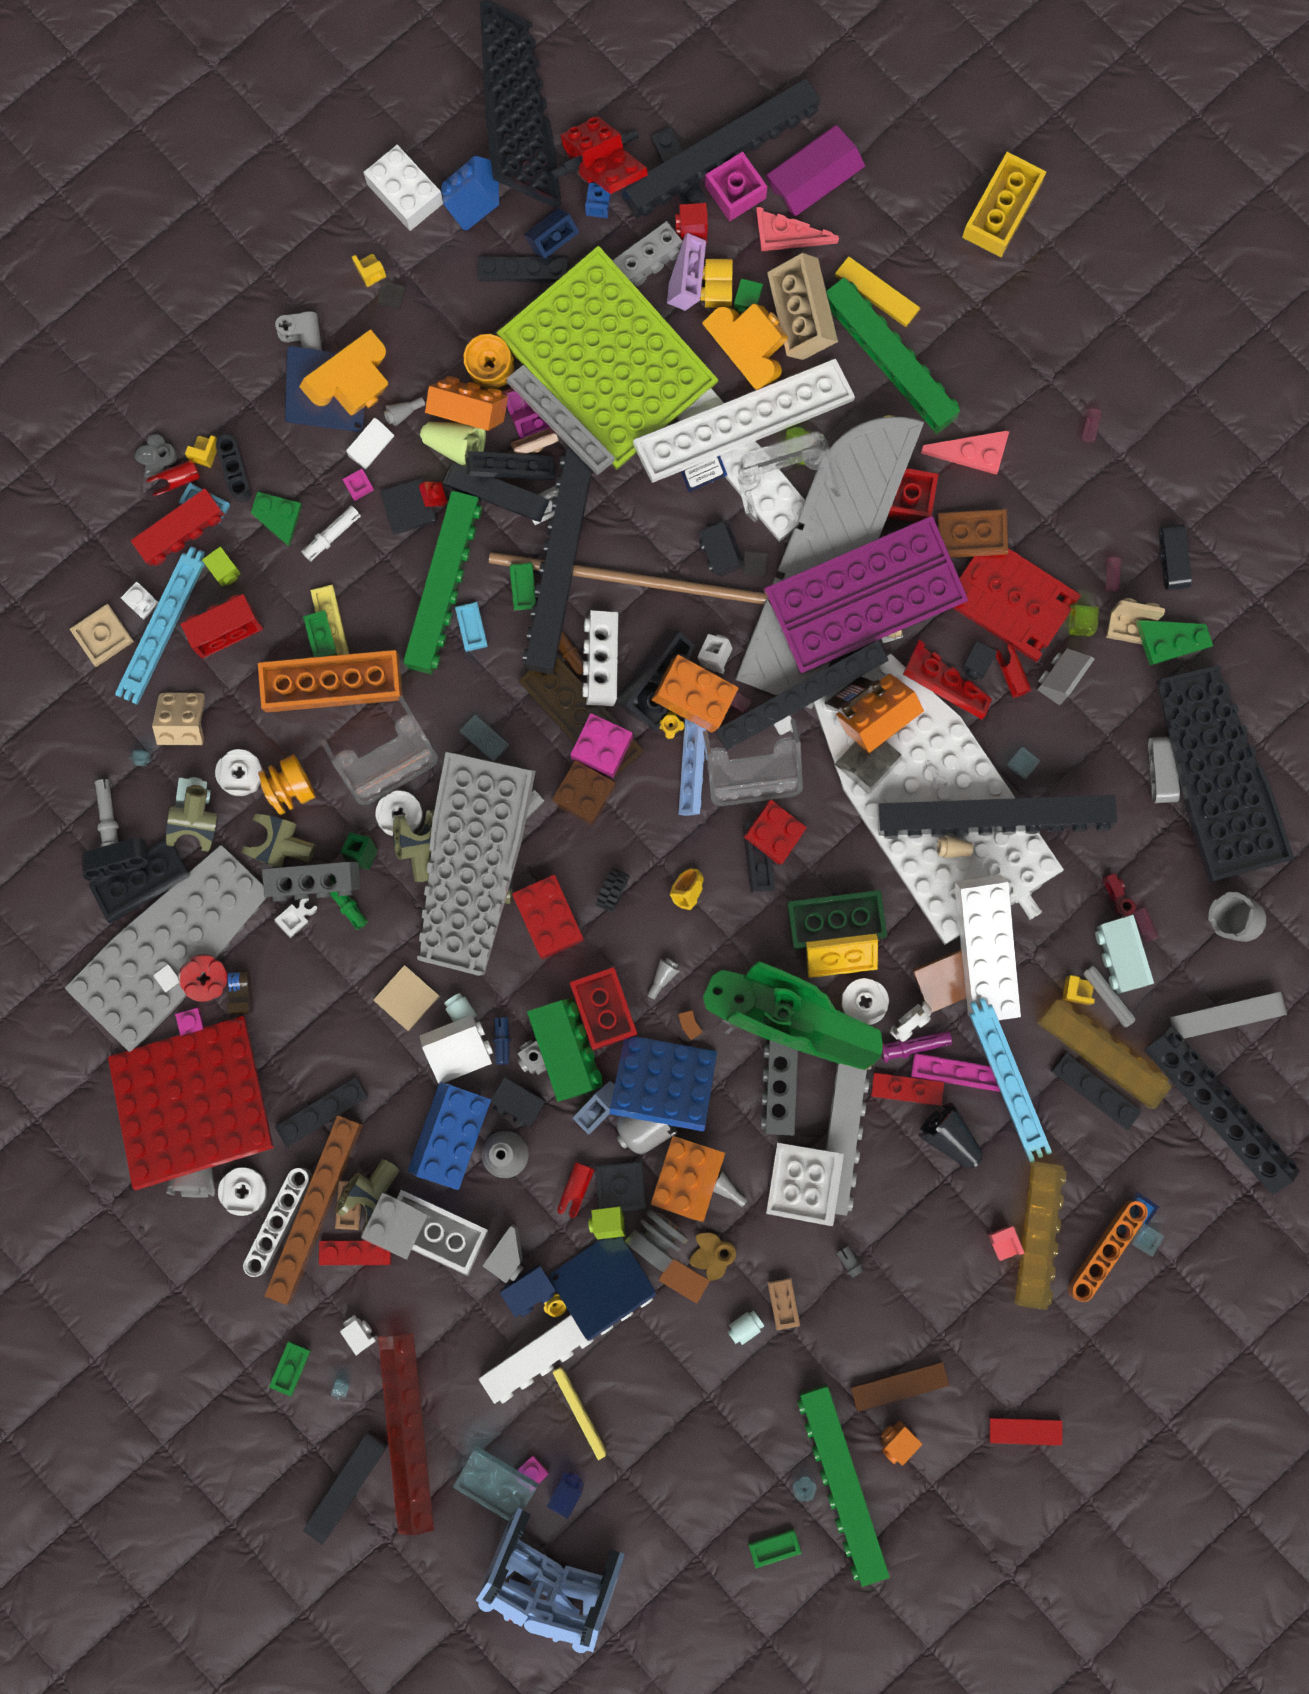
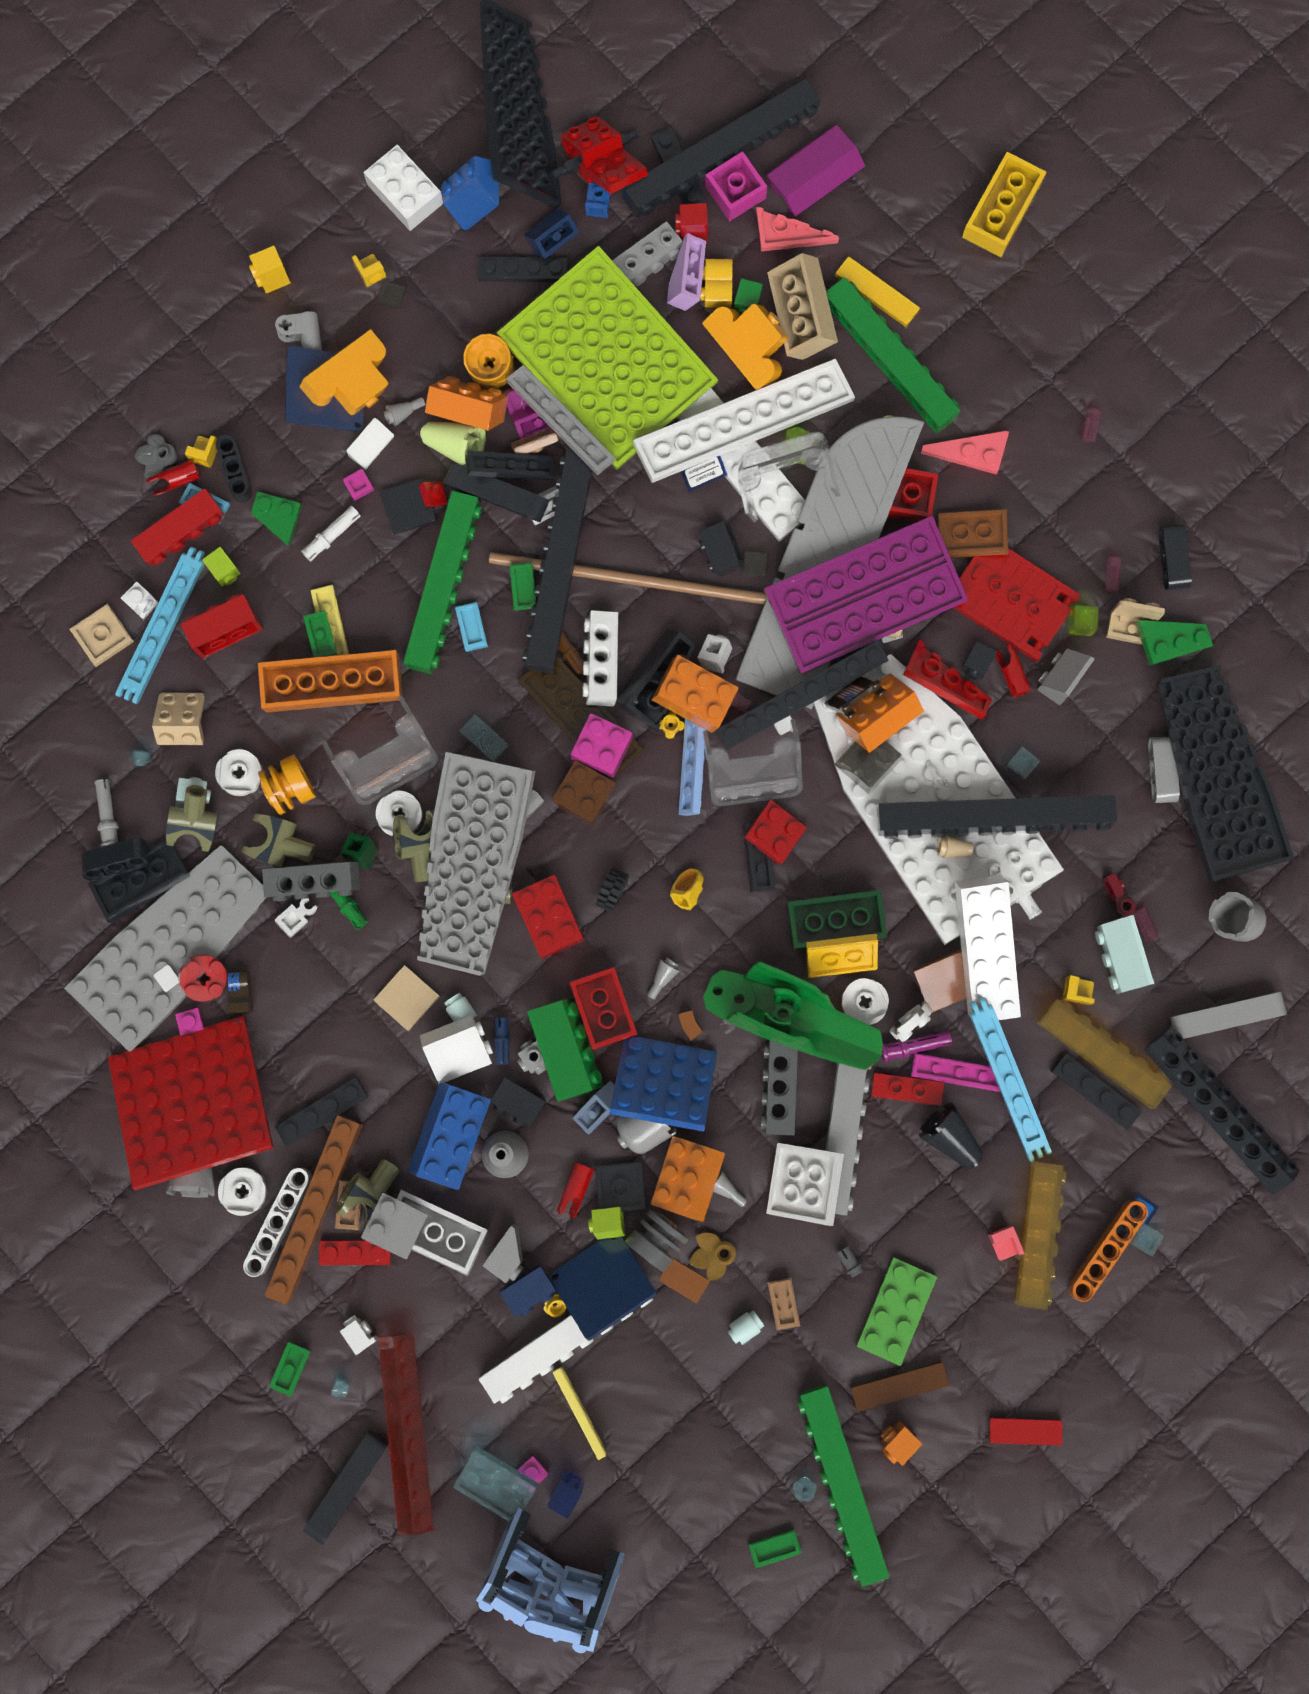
(268, 270): none -> yellow brick
(896, 1311): none -> bright green plate
(1109, 996): light grey axle -> none

